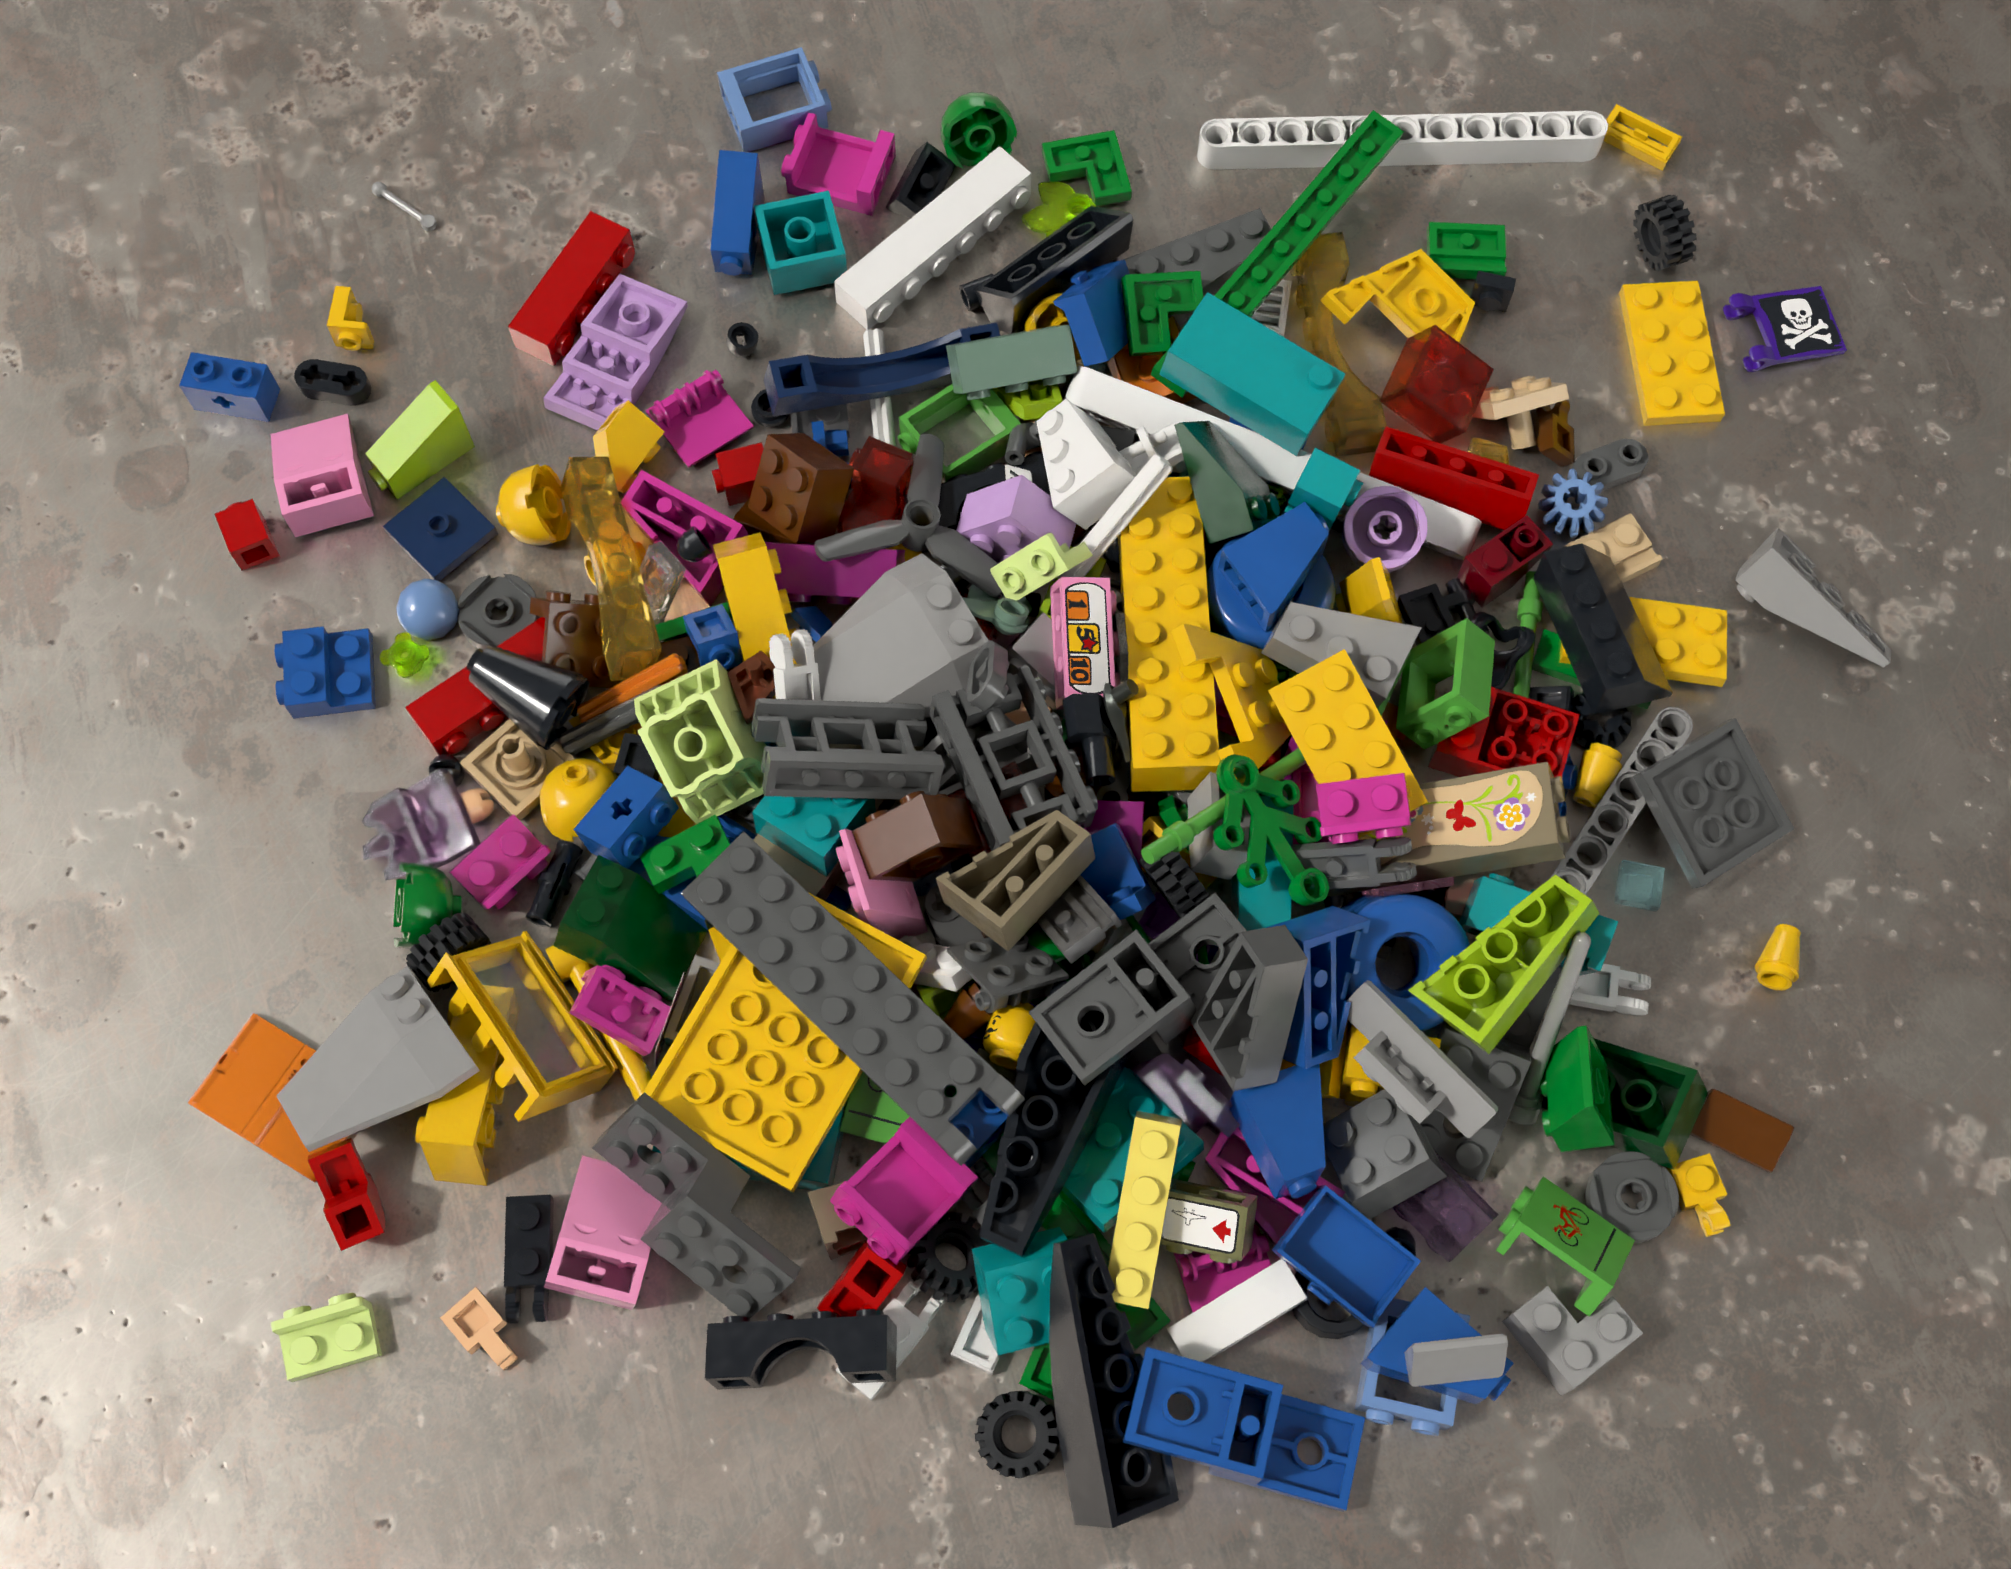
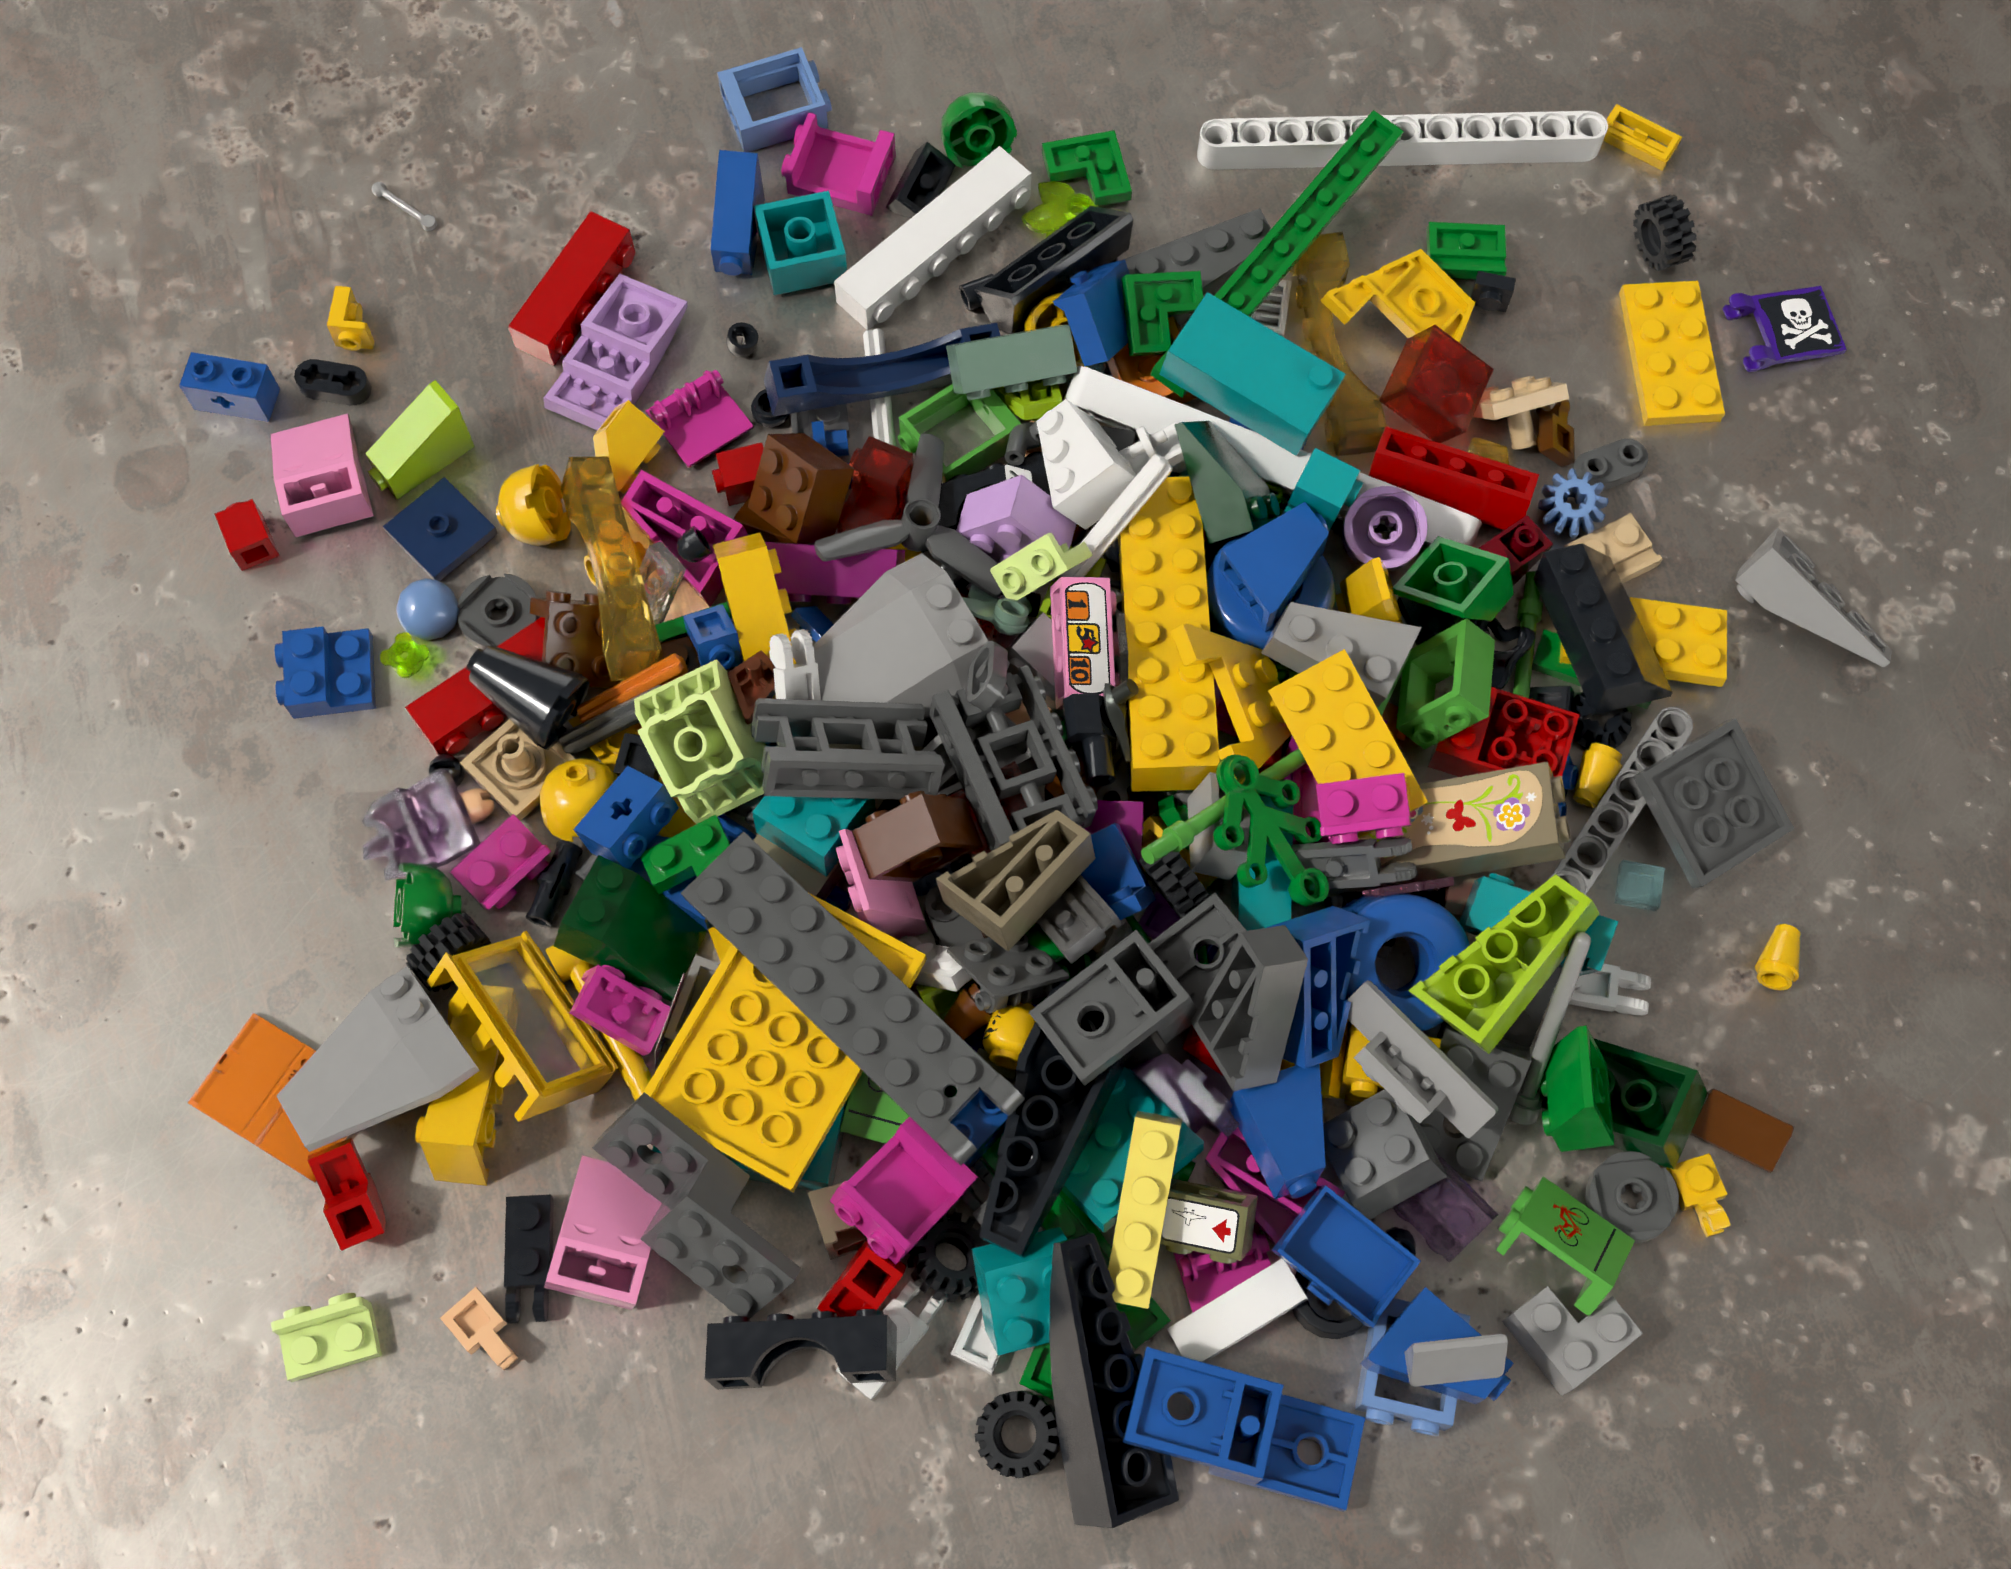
(1458, 580): none -> green slope

